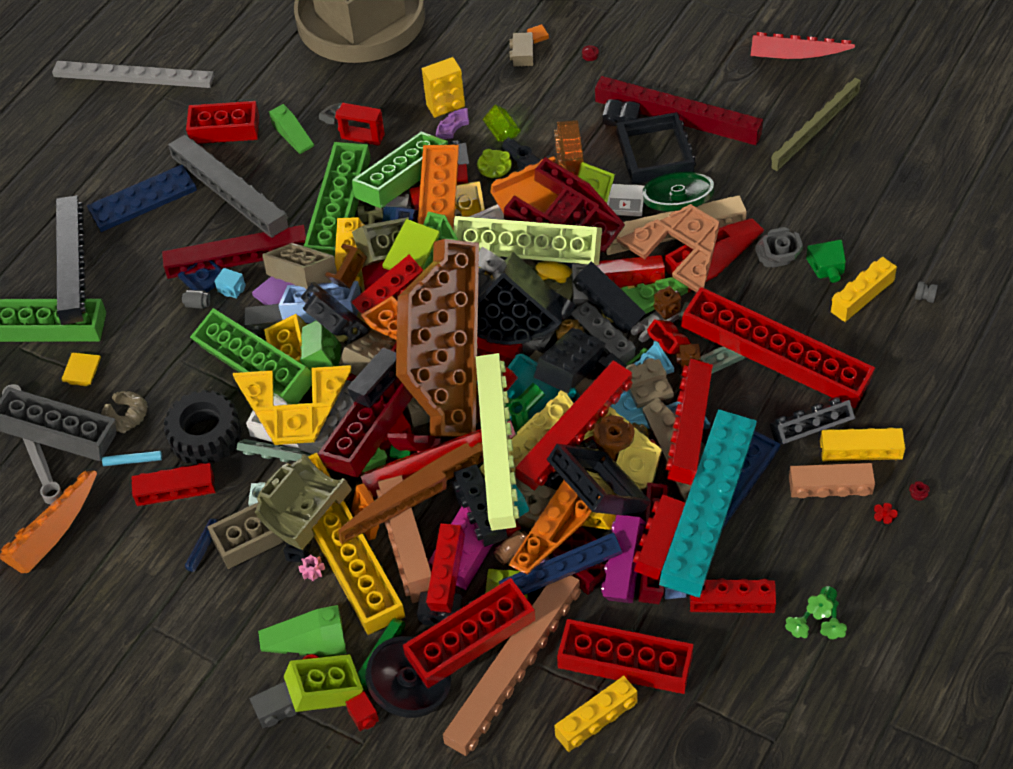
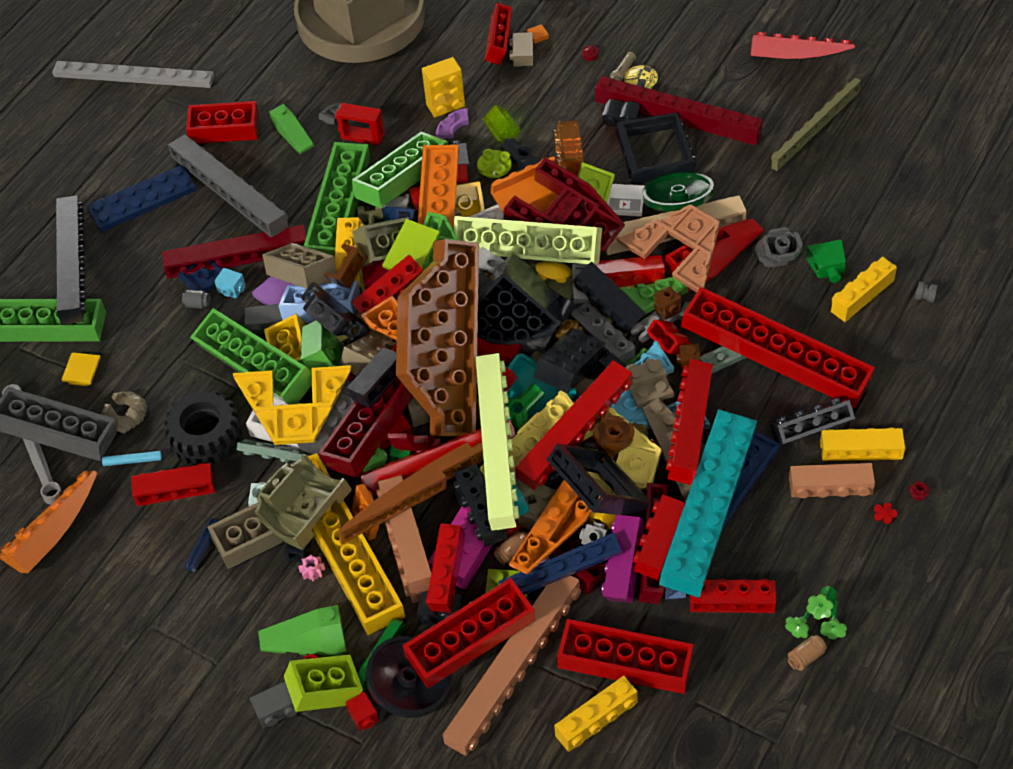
(498, 33): none -> red brick
(594, 528): none -> light grey brick
(623, 66): none -> dark tan pin
(641, 76): none -> light yellow dish
(806, 652): none -> medium nougat head

